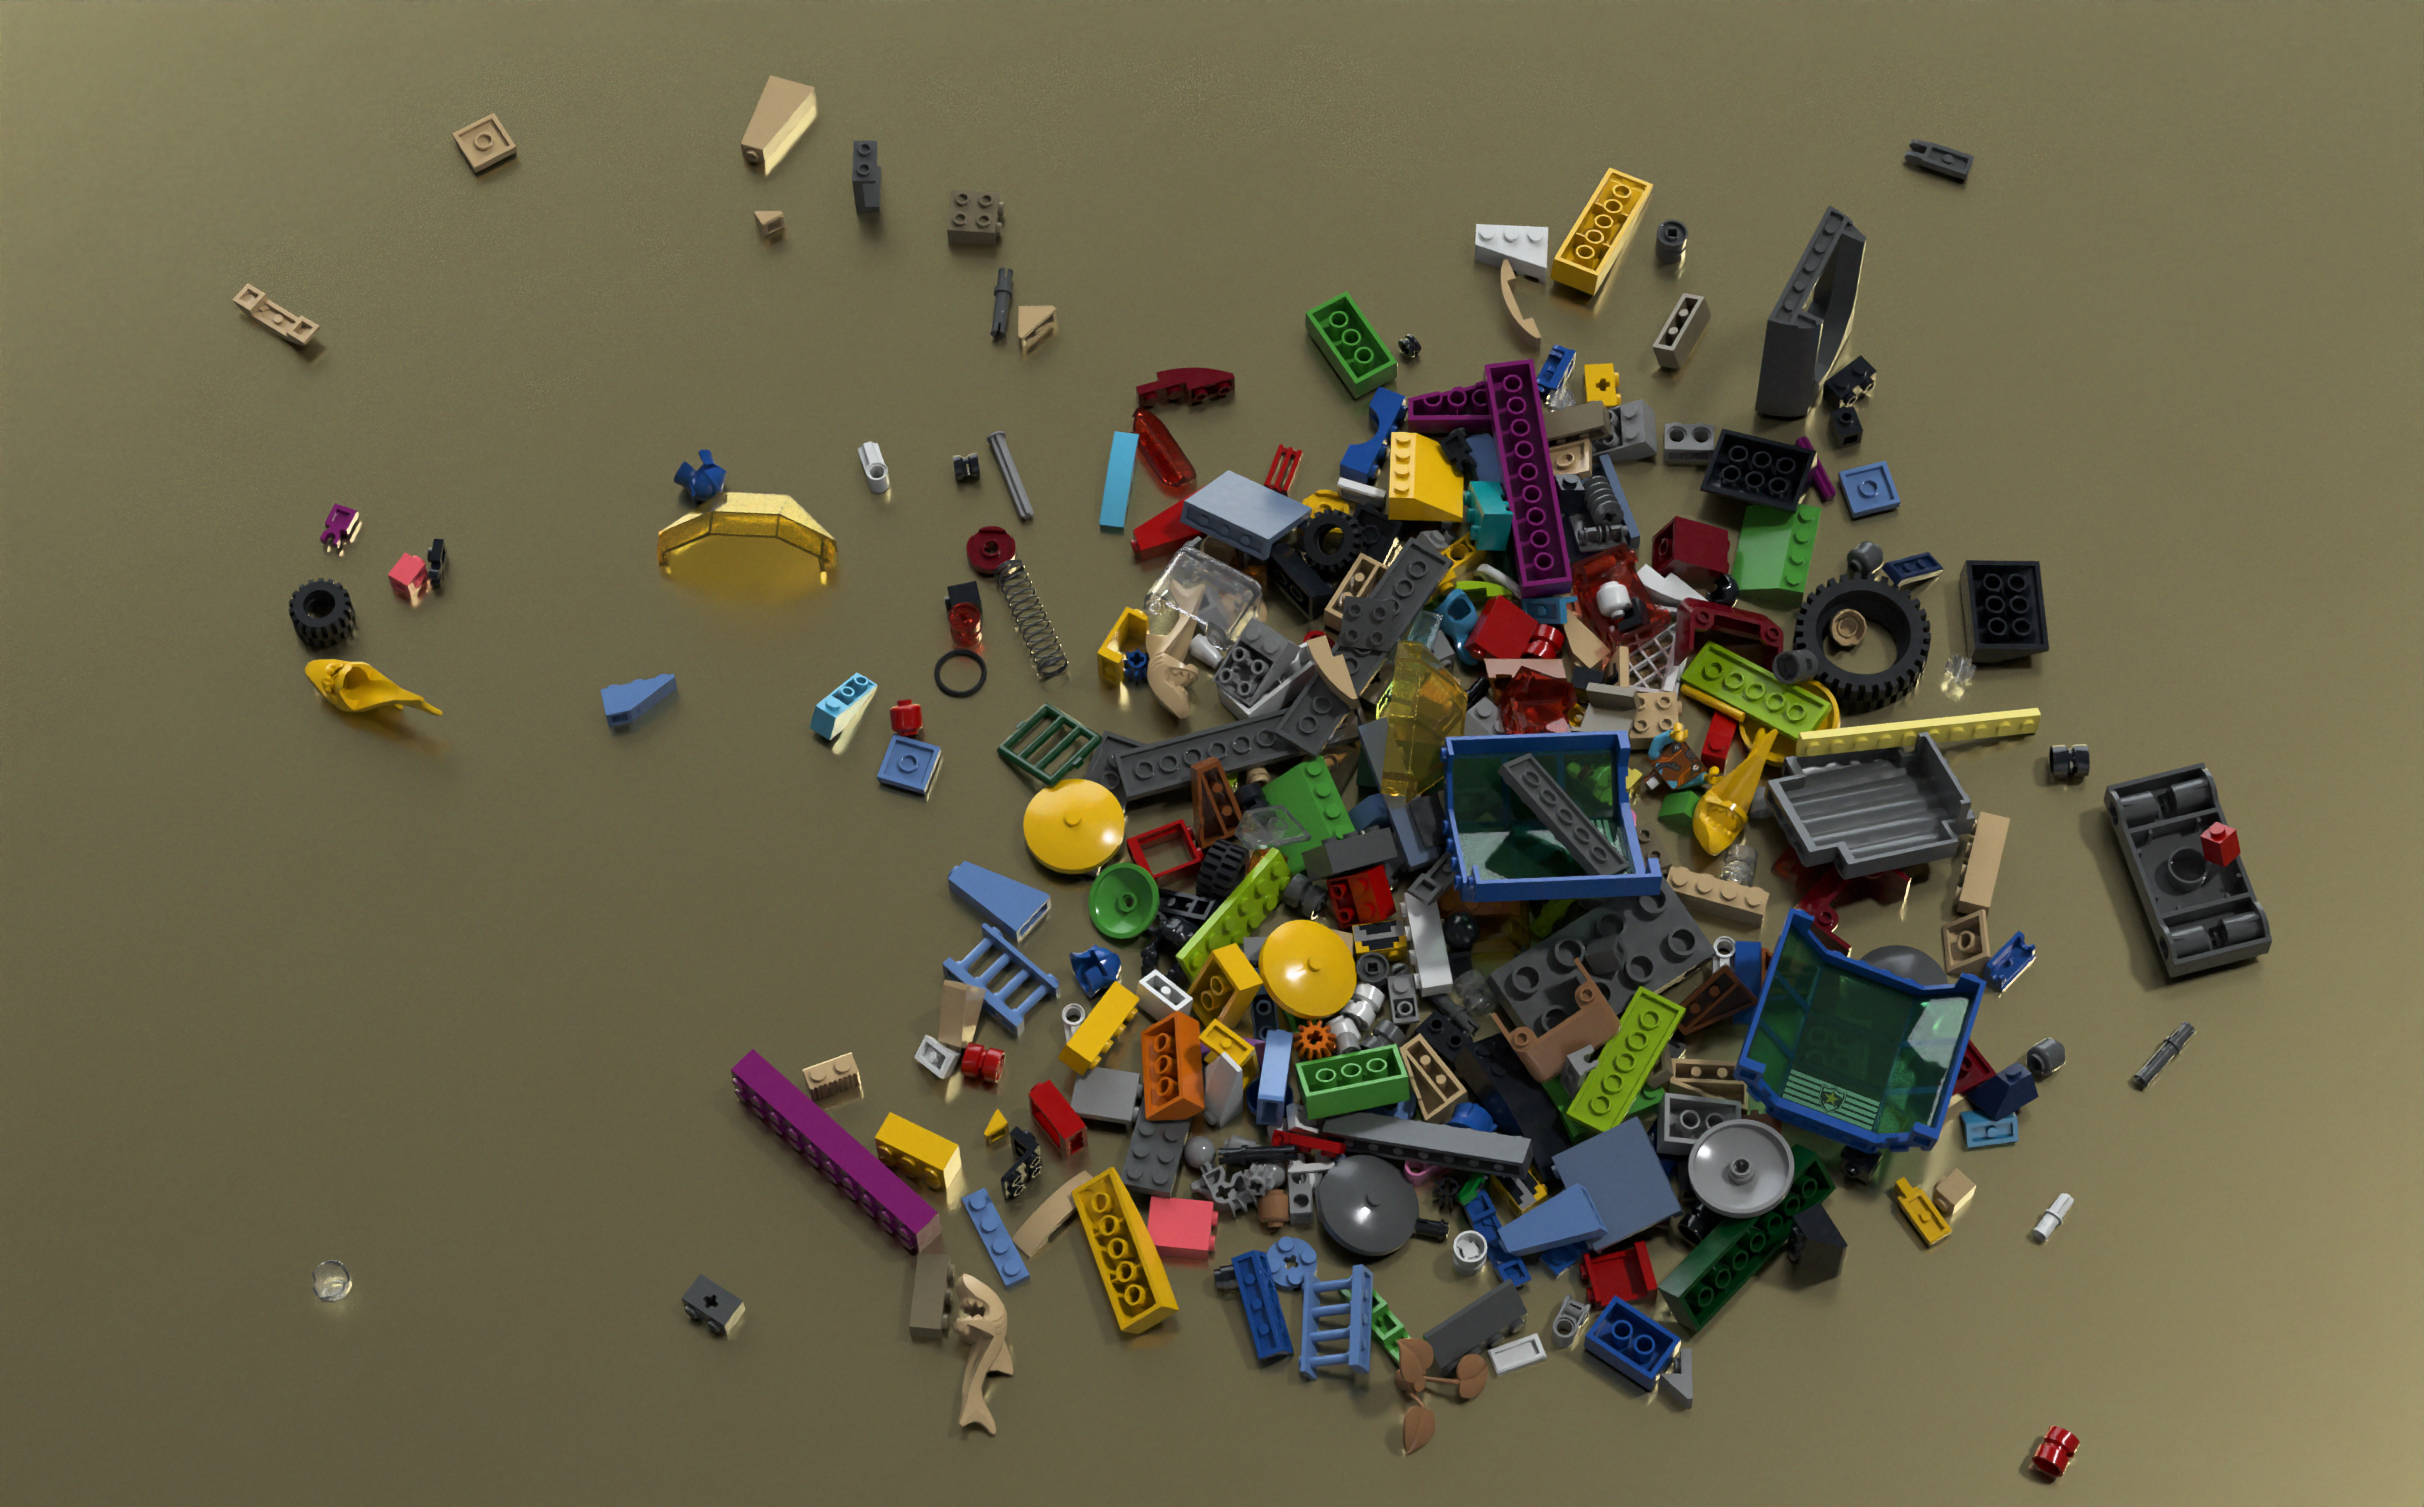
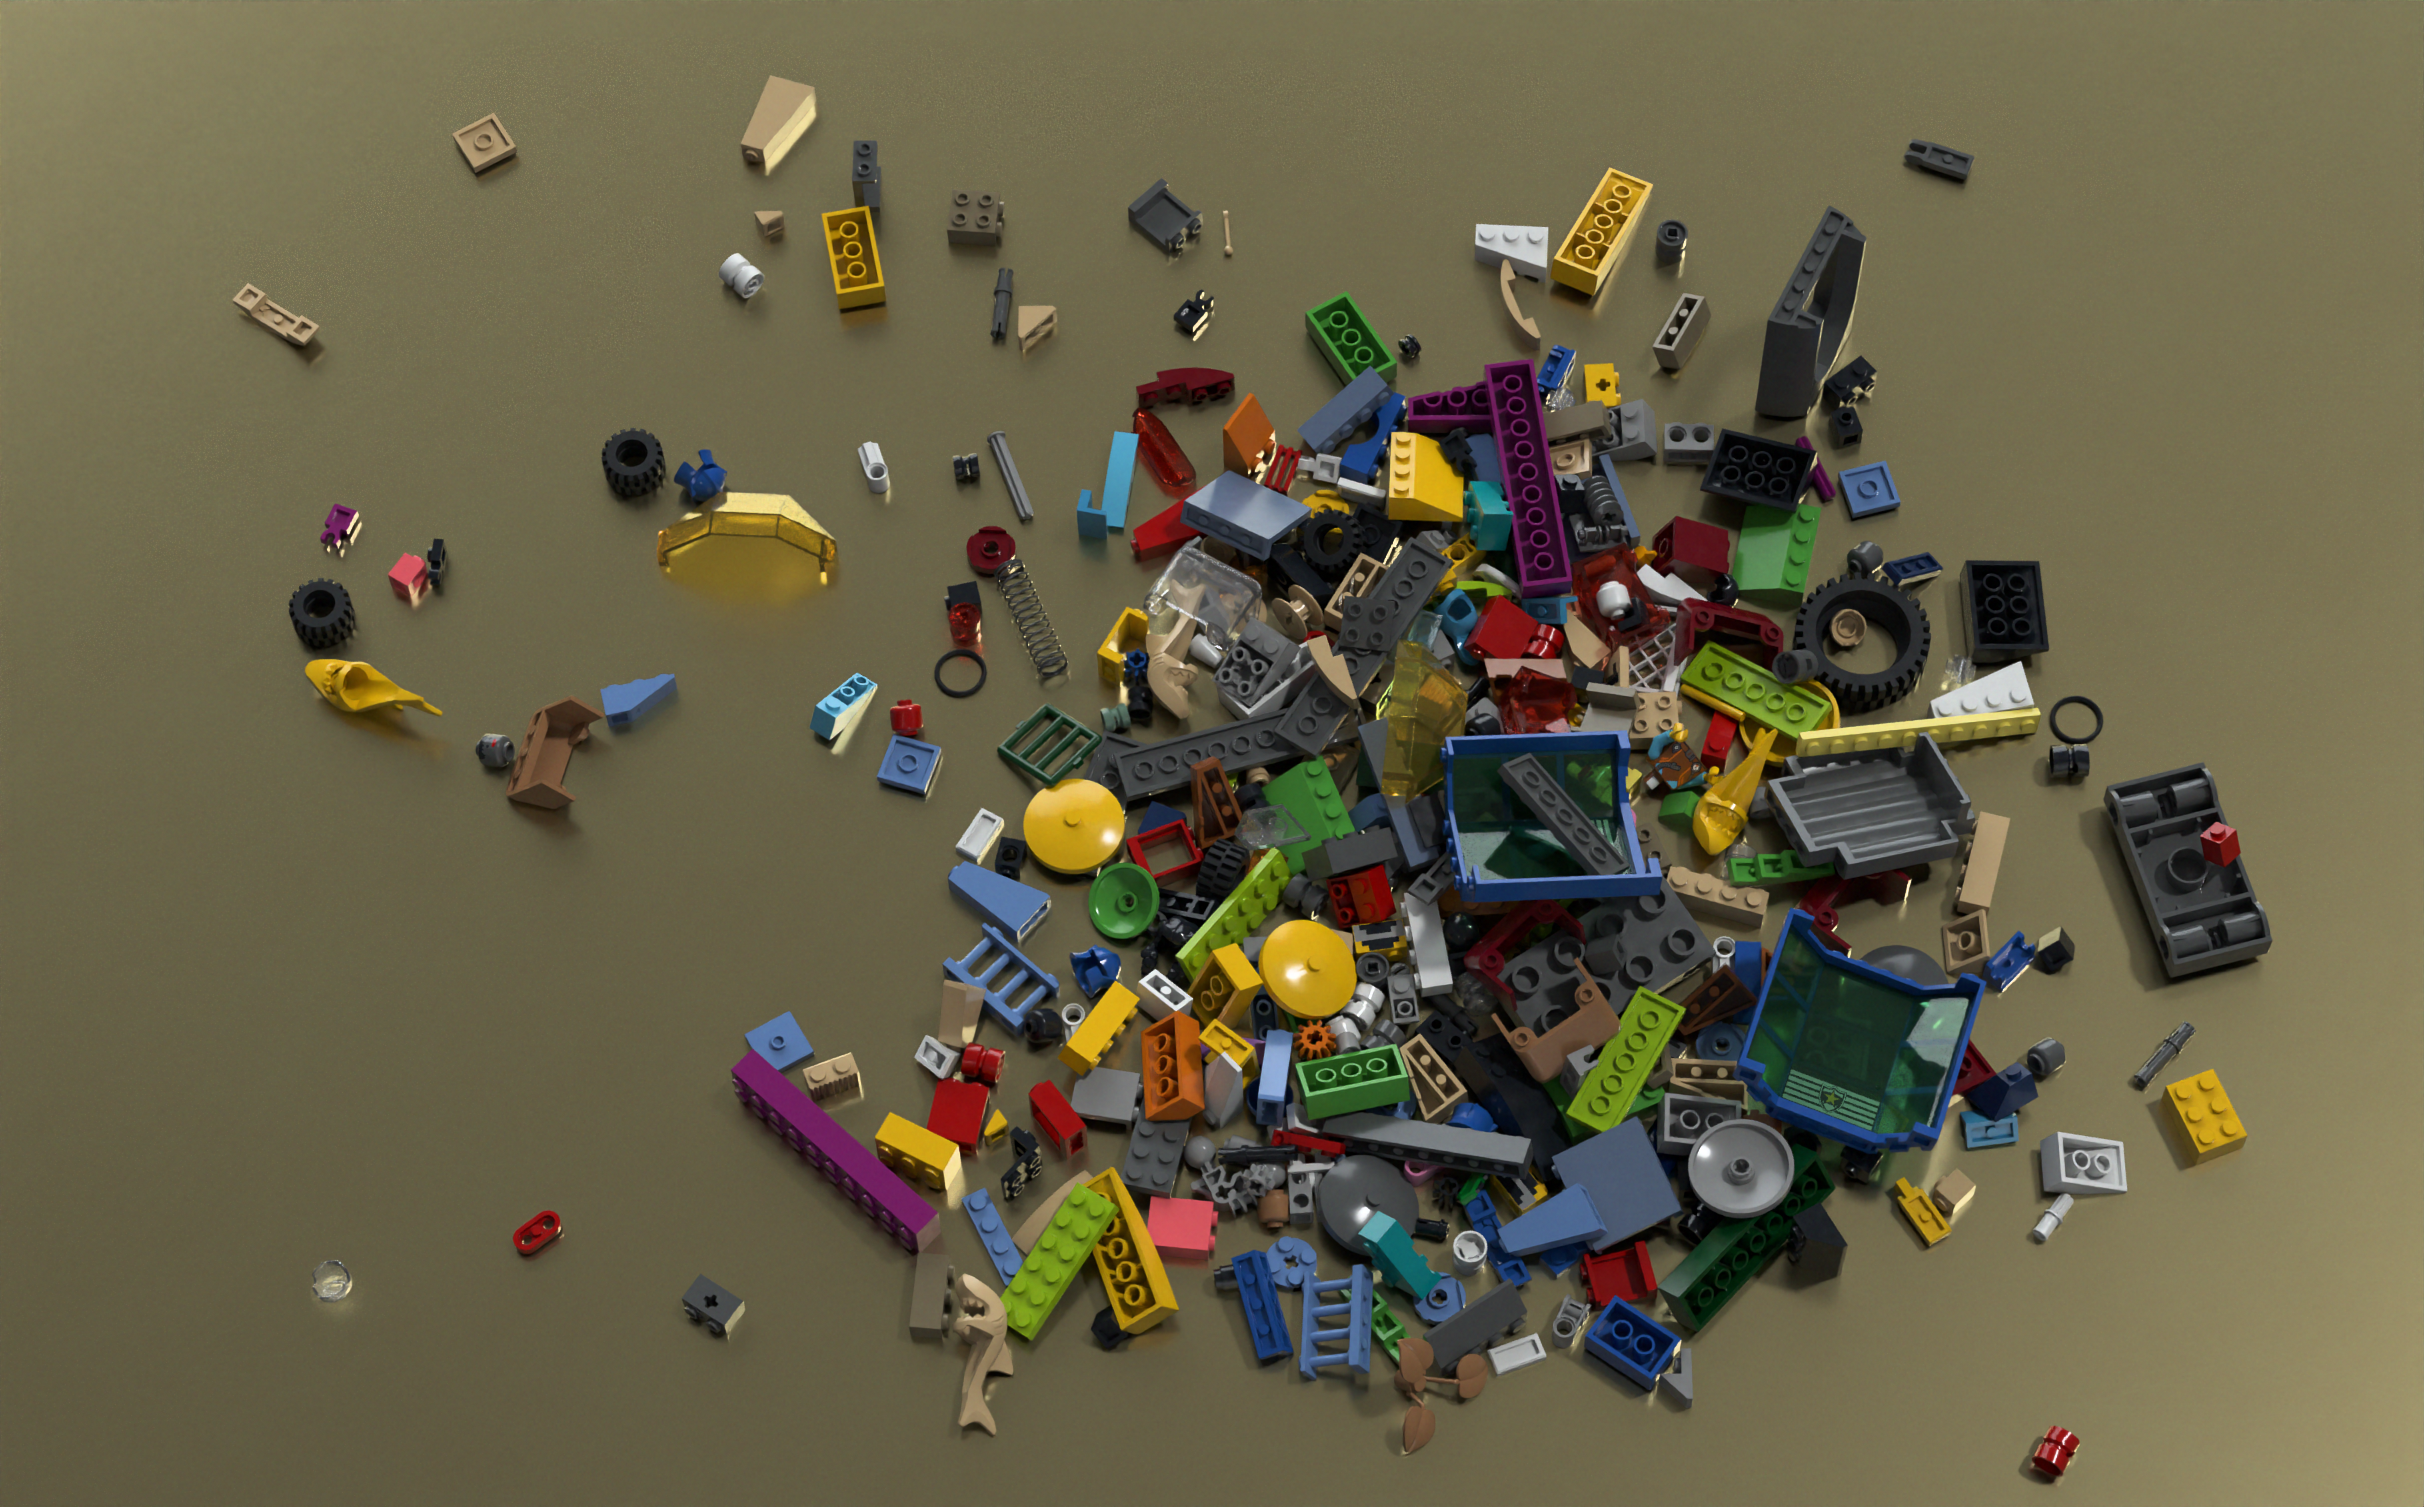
(495, 750): none -> dark grey head
(535, 1231): none -> red plate
(547, 750): none -> medium nougat windscreen
(629, 445): none -> black tyre
(739, 273): none -> white wheel
(780, 1042): none -> medium blue plate
(853, 257): none -> yellow brick
(959, 1112): none -> red panel
(979, 834): none -> white tile
(1010, 848): none -> black brick
(1042, 1025): none -> black head
(1056, 1259): none -> lime plate
(1091, 521): none -> dark azure panel
(1107, 1327): none -> black panel
(1121, 717): none -> sand green wheel
(1140, 702): none -> black wheel
(1158, 816): none -> dark blue slope
(1164, 217): none -> dark grey panel
(1193, 313): none -> black plate
(1228, 249): none -> tan hinge
(1247, 438): none -> orange slope
(1300, 609): none -> tan piece
(1324, 467): none -> white plate
(1346, 411): none -> sand blue brick
(1396, 1258): none -> teal wedge
(1435, 1313): none -> medium blue plate
(1482, 725): none -> black head
(1486, 957): none -> dark red windscreen
(1644, 556): none -> light orange piece
(1722, 1033): none -> medium blue plate
(1774, 869): none -> bright green slope
(1807, 1139): none -> black panel
(1993, 693): none -> white wedge
(2056, 948): none -> black panel
(2070, 739): none -> black tyre
(2082, 1164): none -> white slope
(2204, 1116): none -> yellow brick

